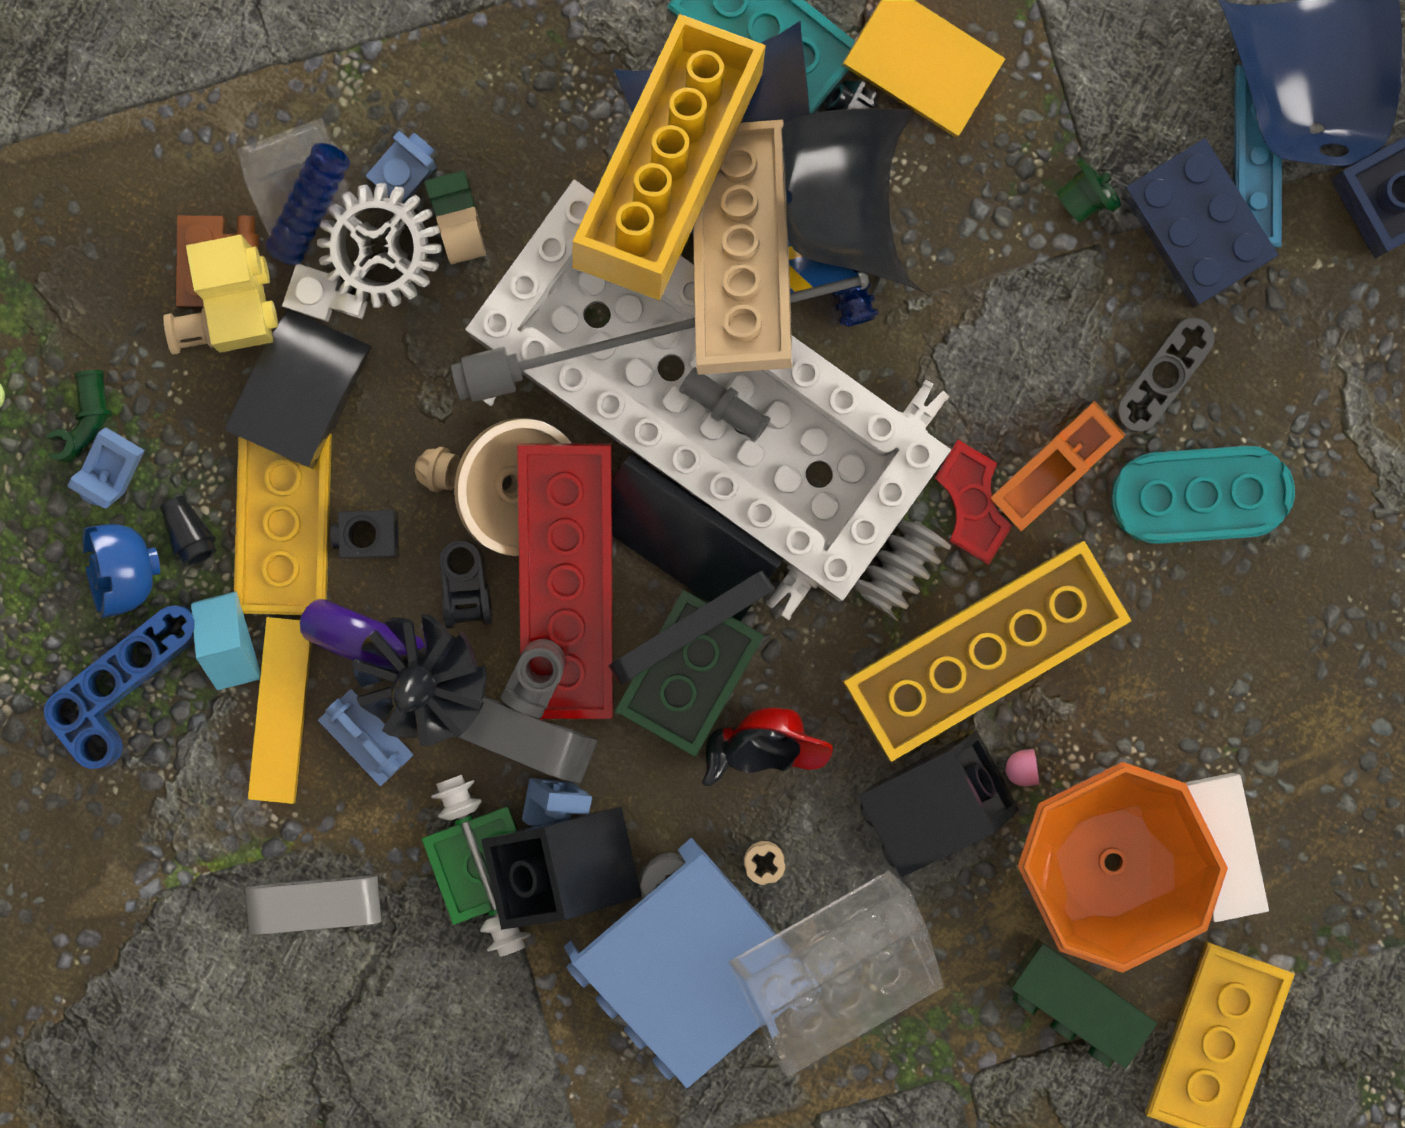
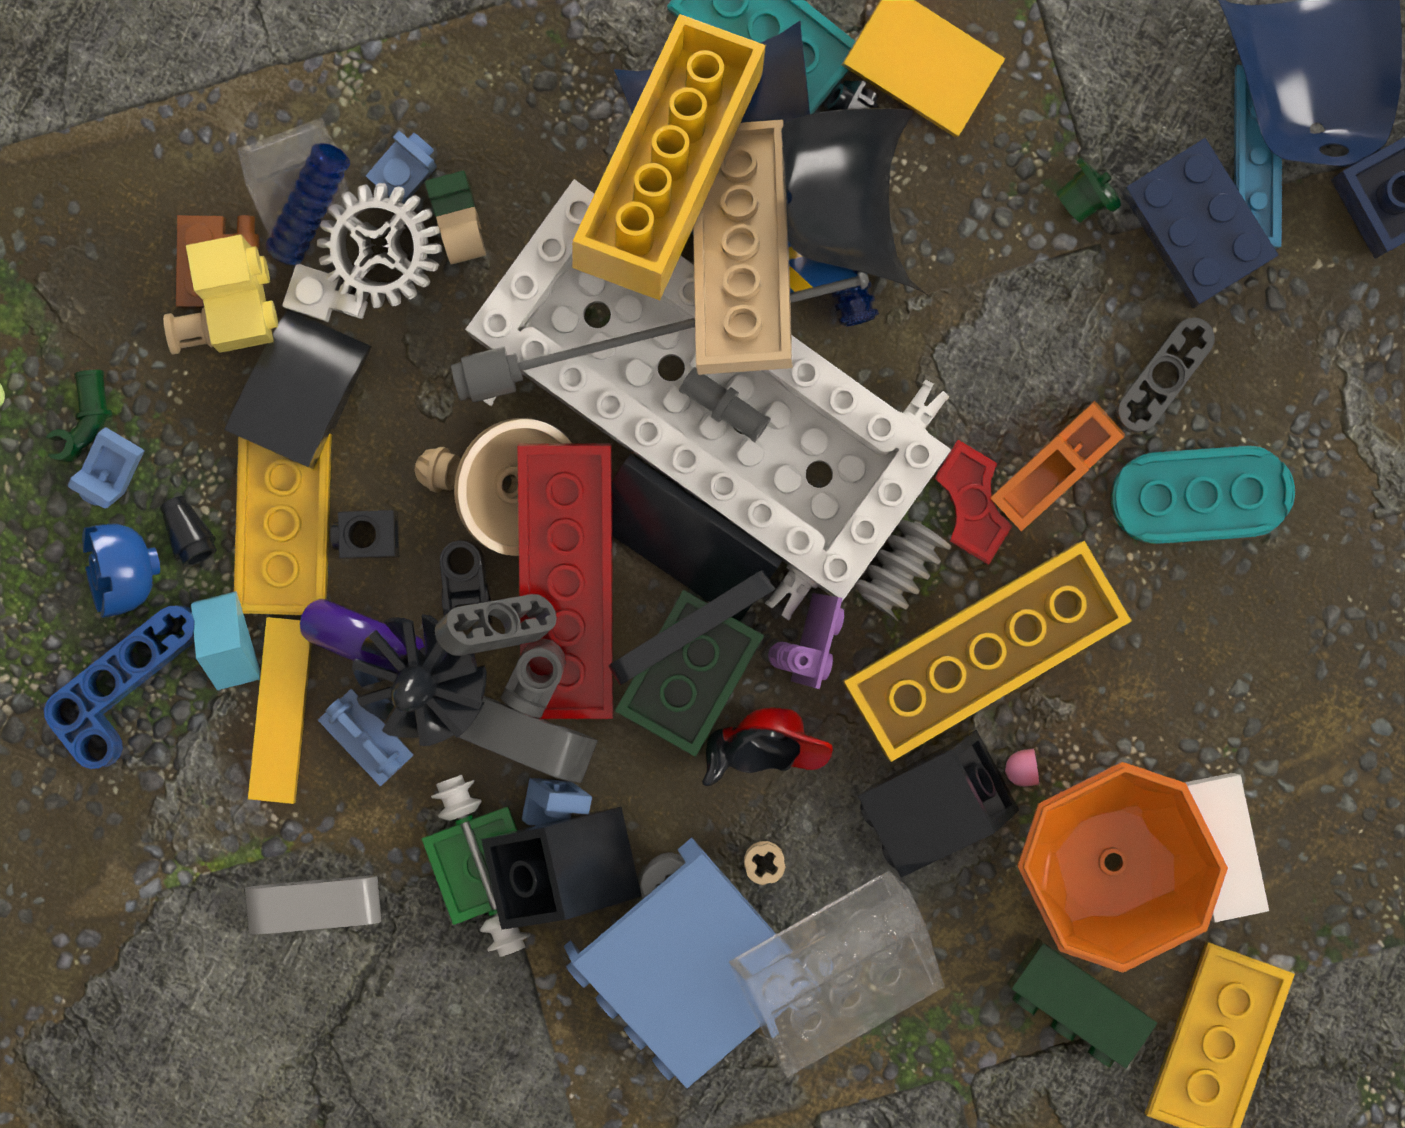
(483, 637): none -> dark grey beam
(811, 659): none -> medium lavender hinge

